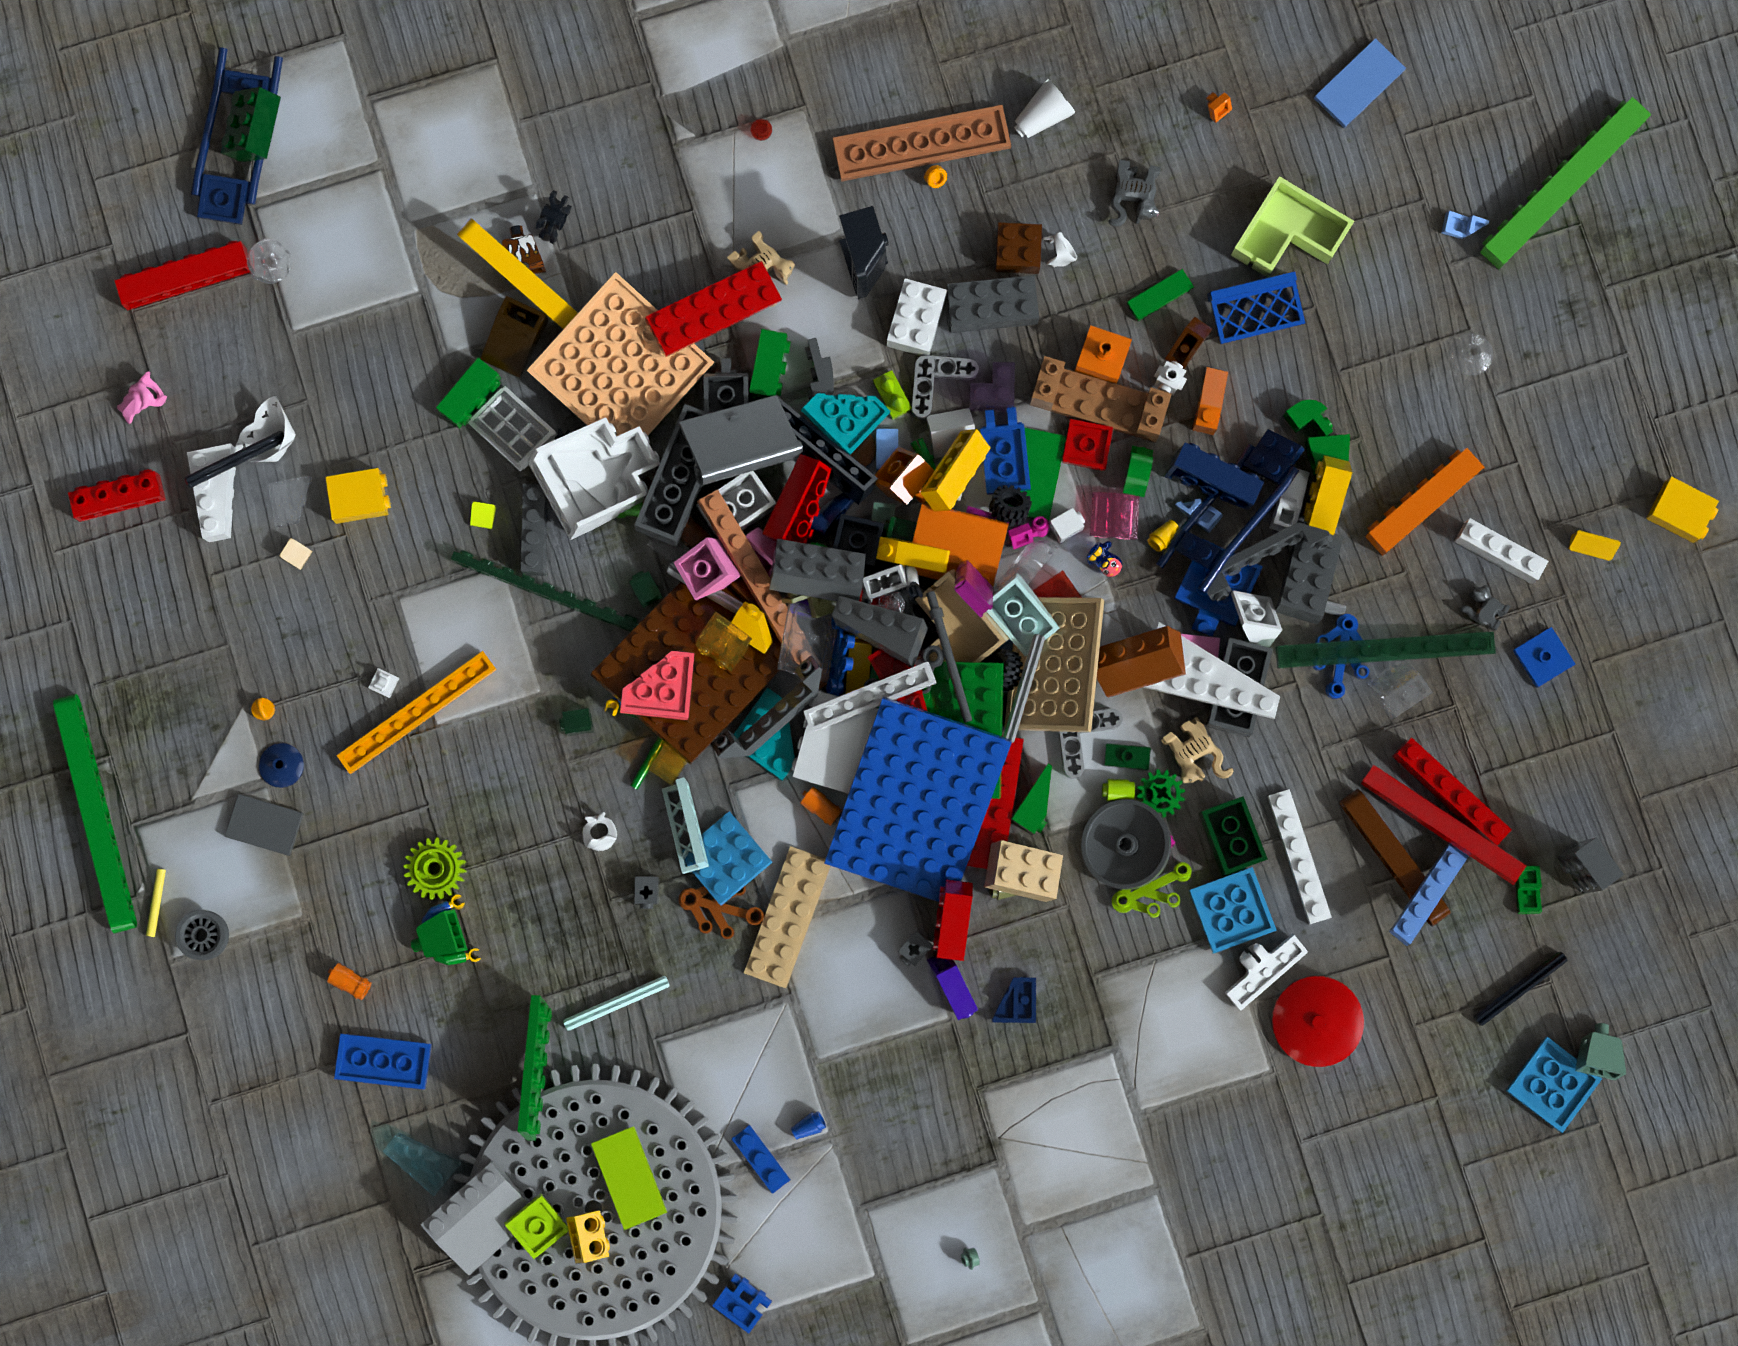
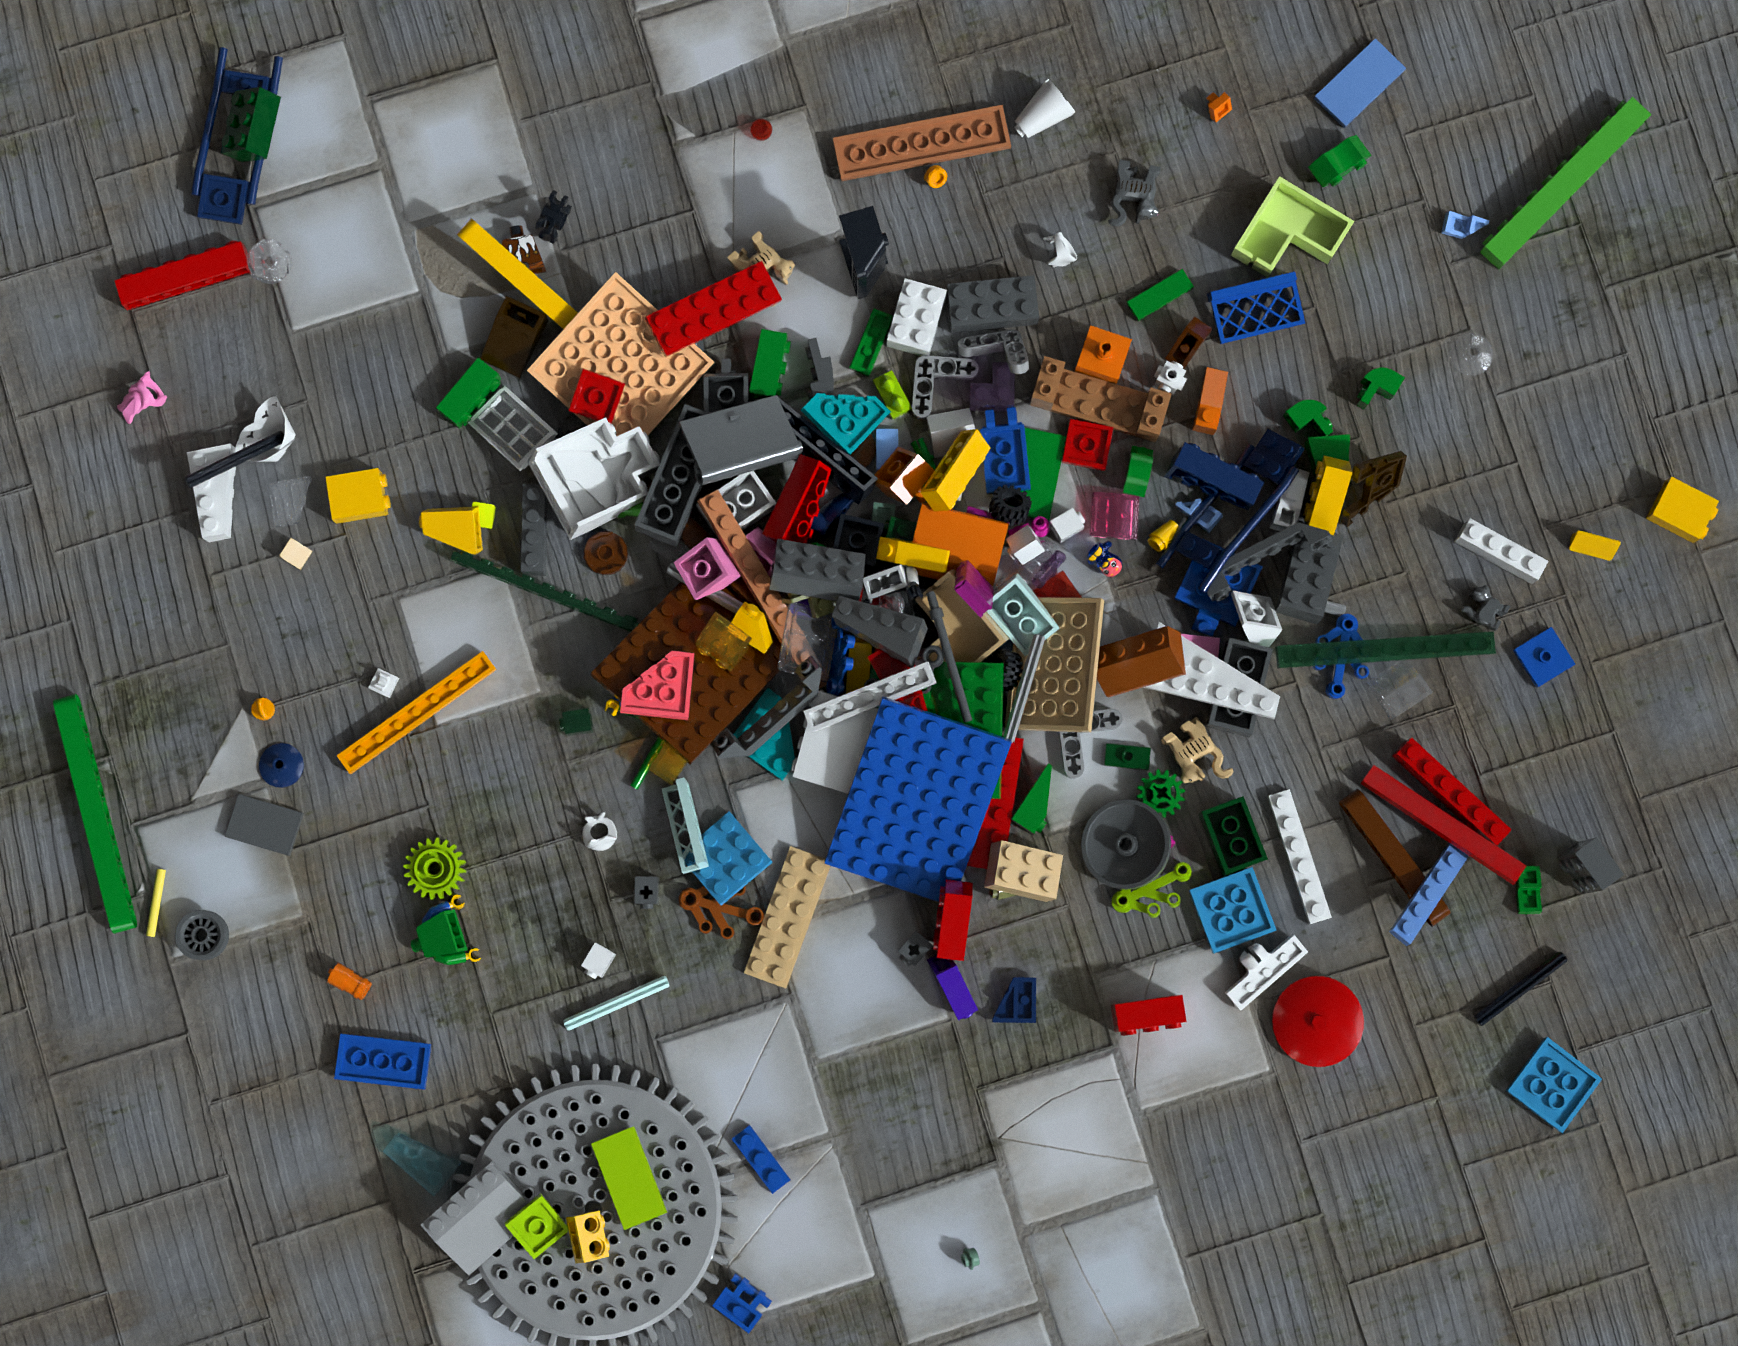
(116, 496): red brick -> none
(454, 526): none -> yellow slope
(534, 1061): green plate -> none
(596, 396): none -> red plate
(598, 961): none -> white brick
(605, 553): none -> reddish brown tile
(645, 588): clear green brick -> none
(808, 1126): blue cone -> none
(821, 806): orange piece -> none
(871, 342): none -> green tile
(1000, 342): none -> light grey beam
(1018, 248): reddish brown brick -> none
(1024, 545): none -> brick
(1042, 577): none -> clear purple pin
(1118, 789): lime brick -> none
(1148, 1014): none -> red brick
(1340, 161): none -> green brick
(1380, 381): none -> green brick
(1381, 476): none -> dark brown wing
(1423, 502): orange brick -> none
(1601, 1054): sand green torso -> none

